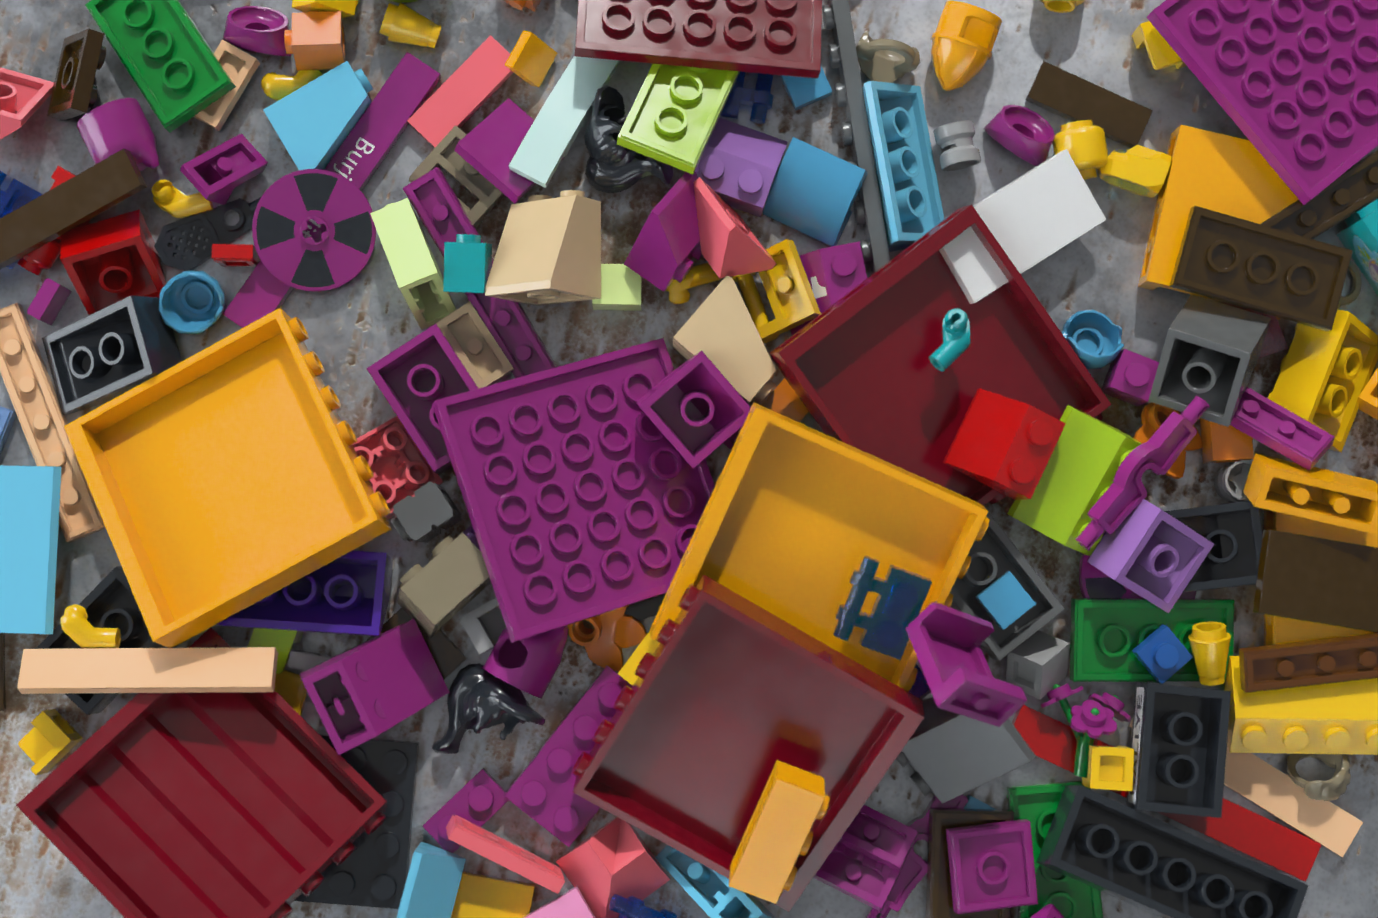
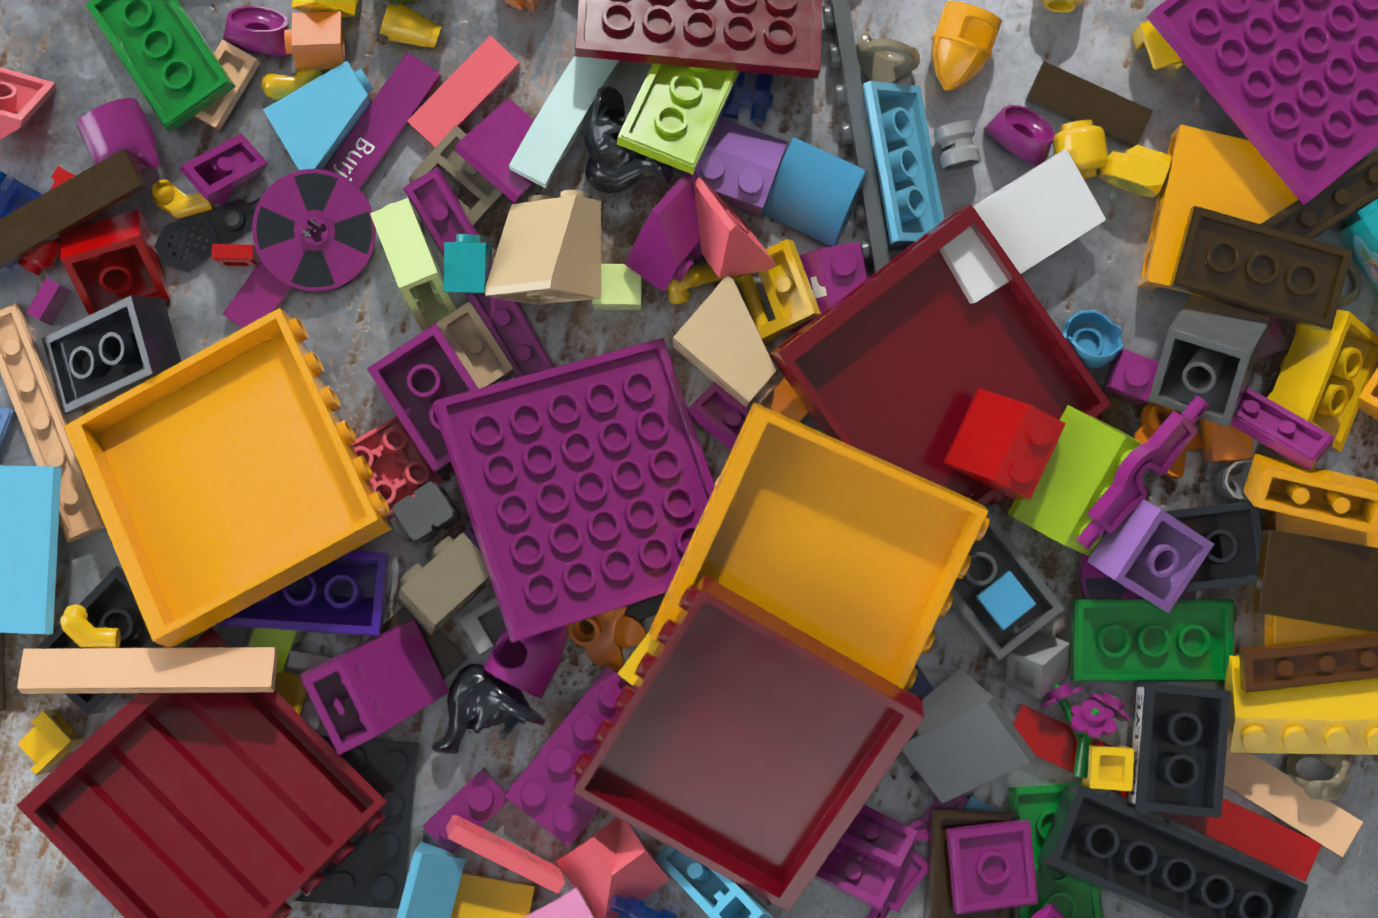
(75, 75): dark brown plate -> none
(191, 302): dark azure hair -> none
(531, 59): light orange tile -> none
(695, 408): magenta slope -> none
(778, 832): light orange brick -> none
(806, 90): dark azure tile -> none
(896, 606): plate -> none
(955, 339): teal arm -> none
(956, 668): magenta panel -> none
(1162, 654): blue plate -> none
(1210, 651): yellow cone -> none

